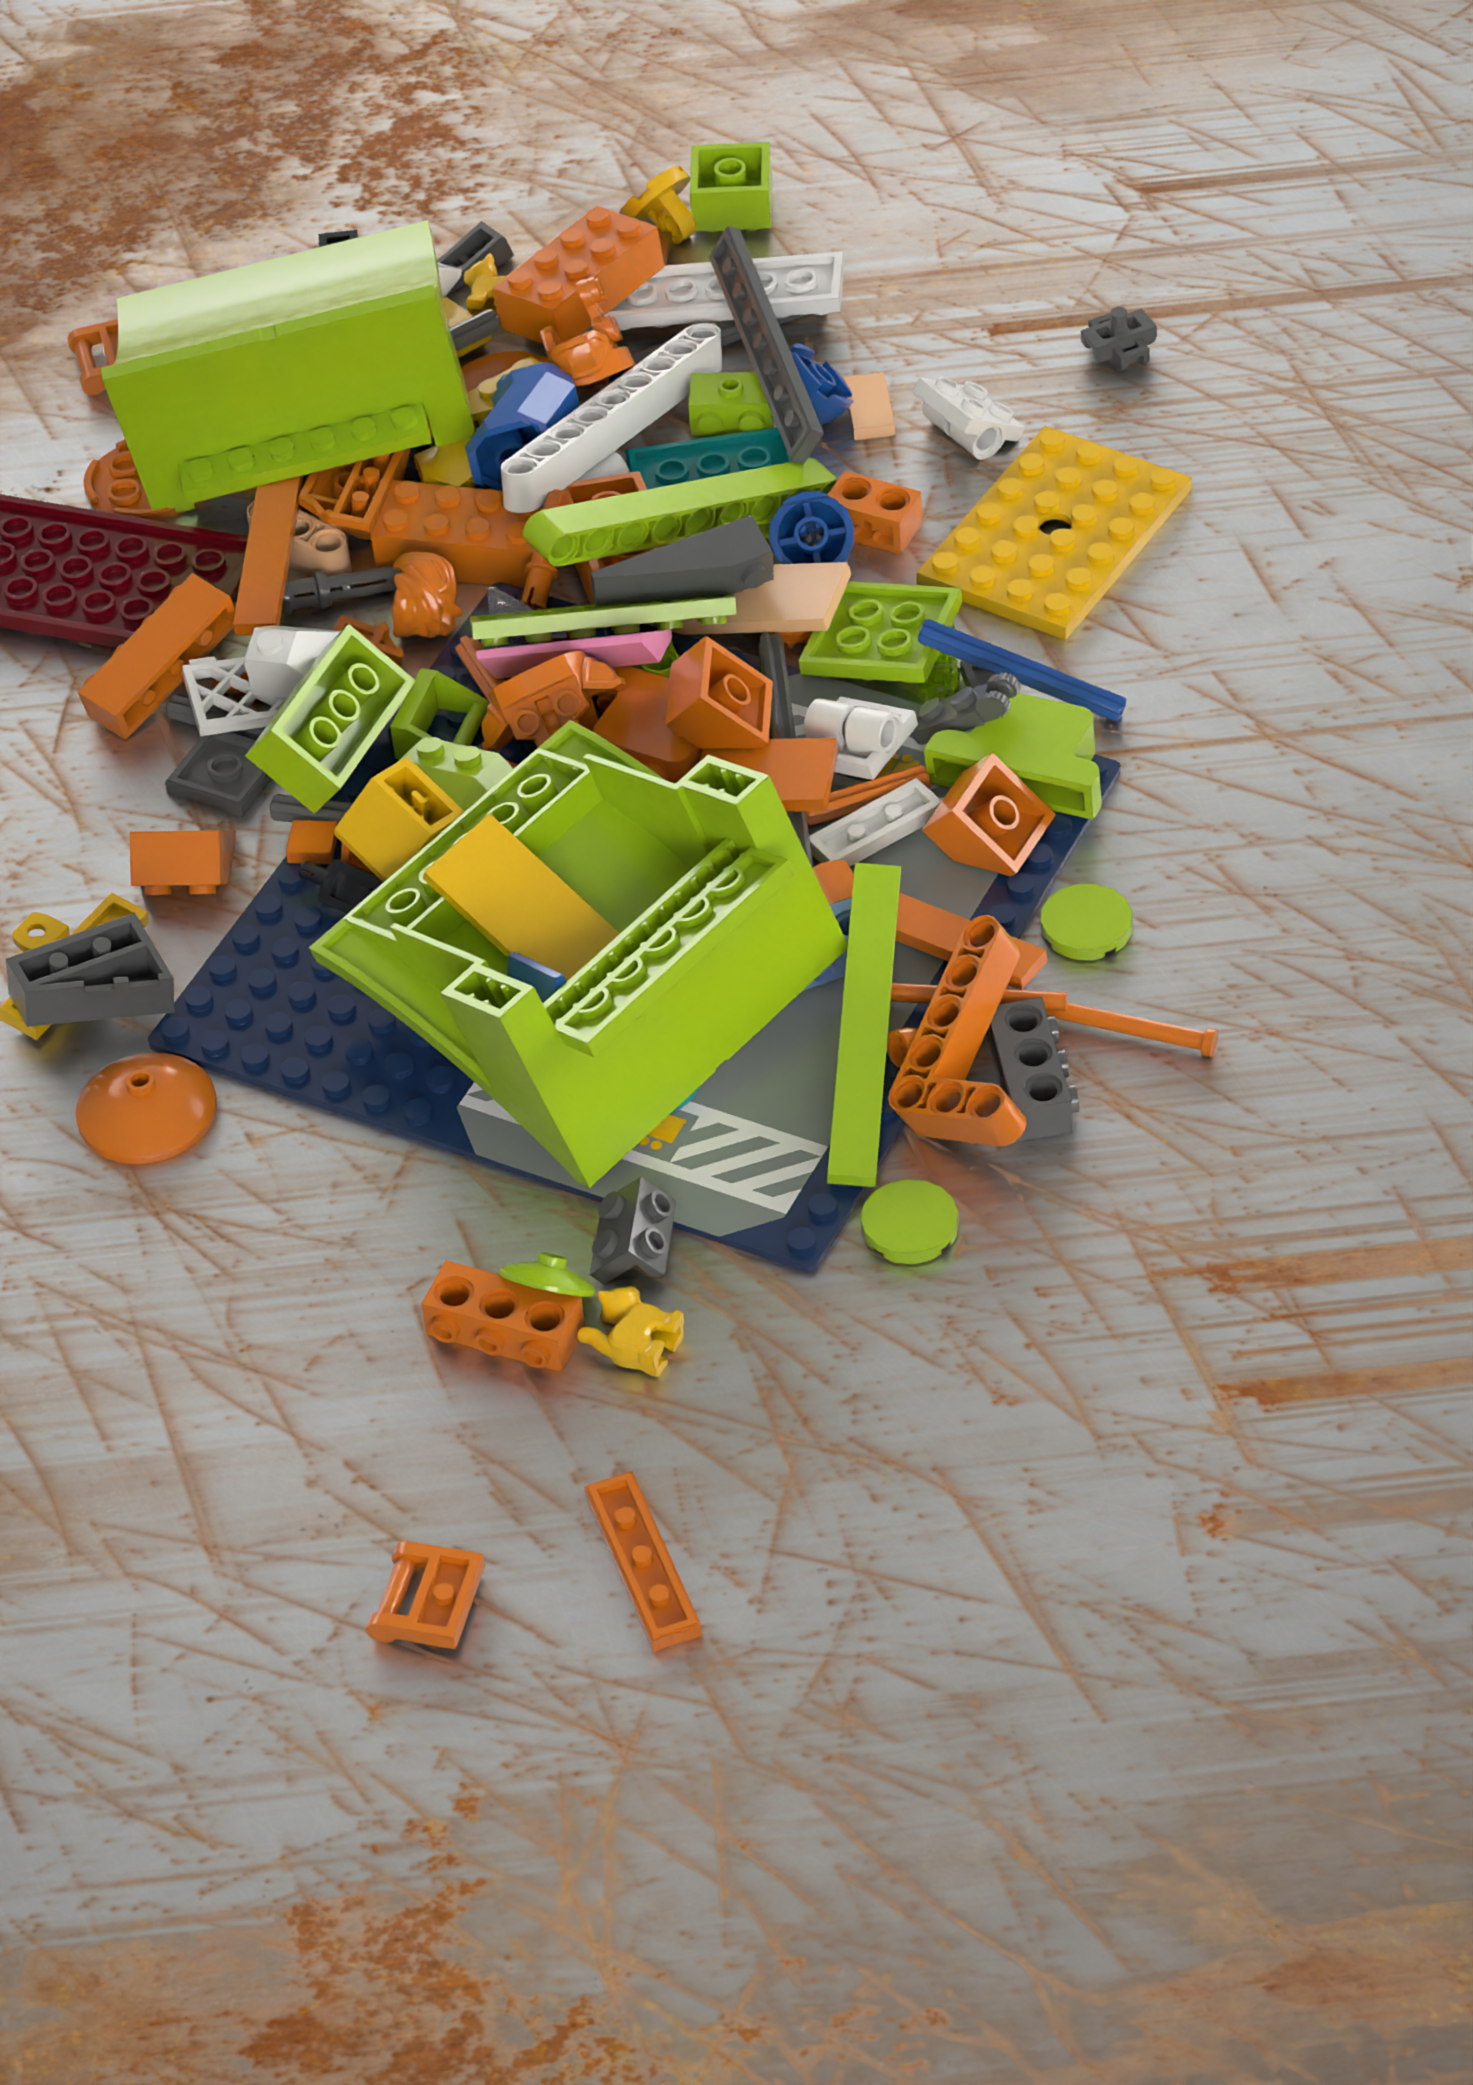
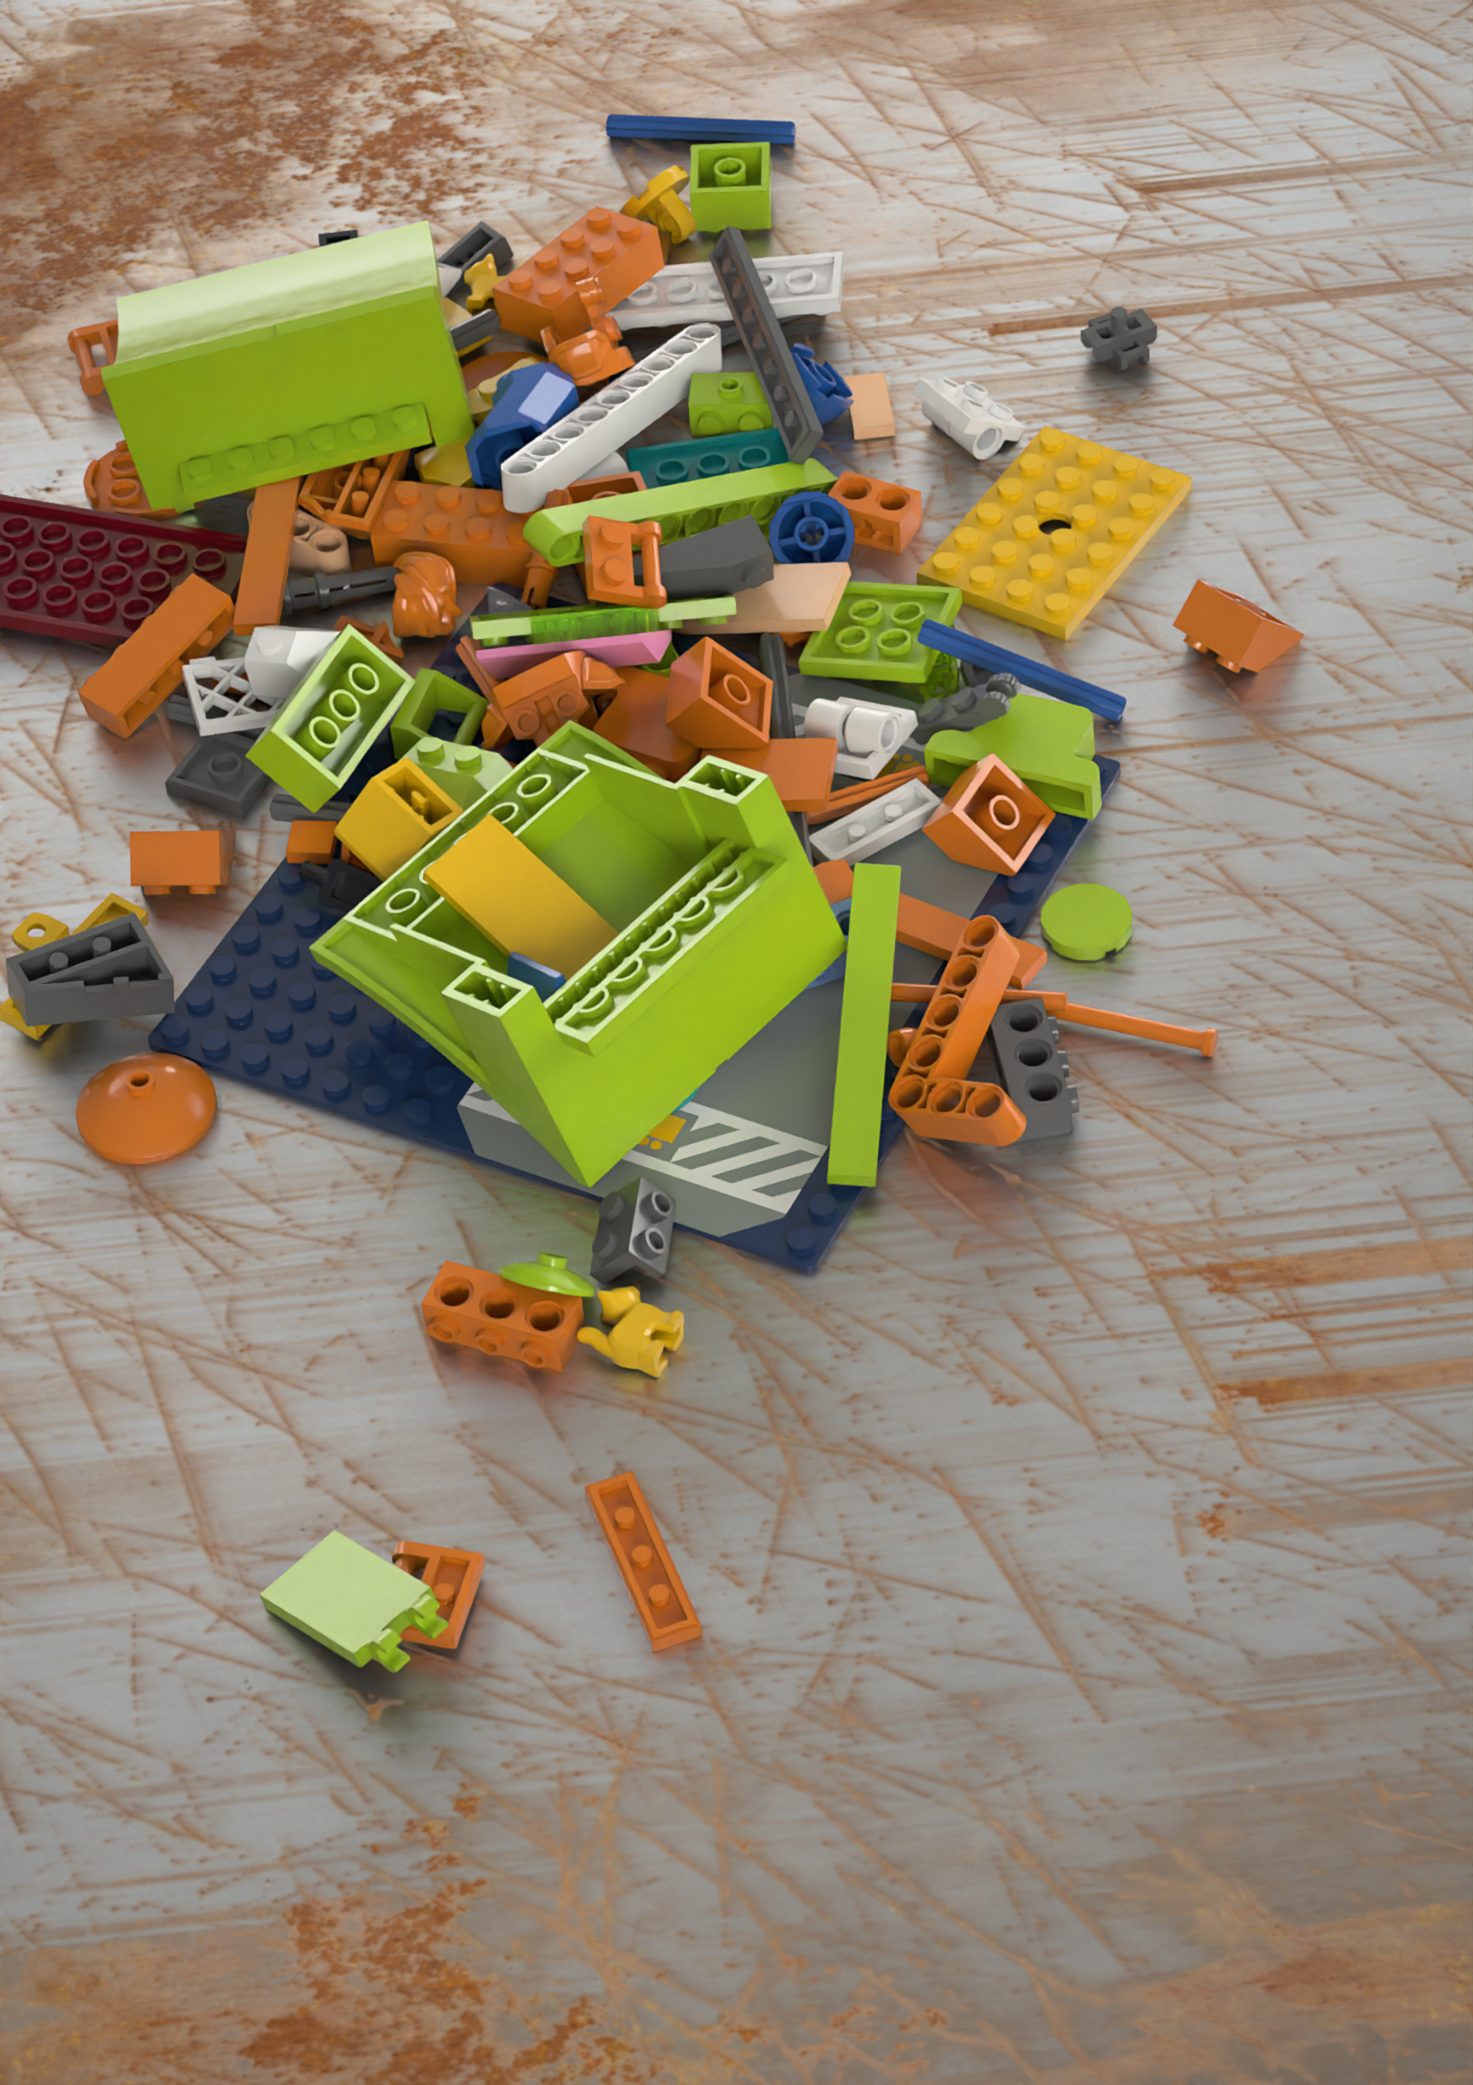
(354, 1602): none -> lime tile
(595, 626): none -> clear neon green beam
(611, 563): none -> orange plate
(700, 129): none -> blue axle
(909, 1221): lime tile -> none
(1233, 628): none -> orange slope

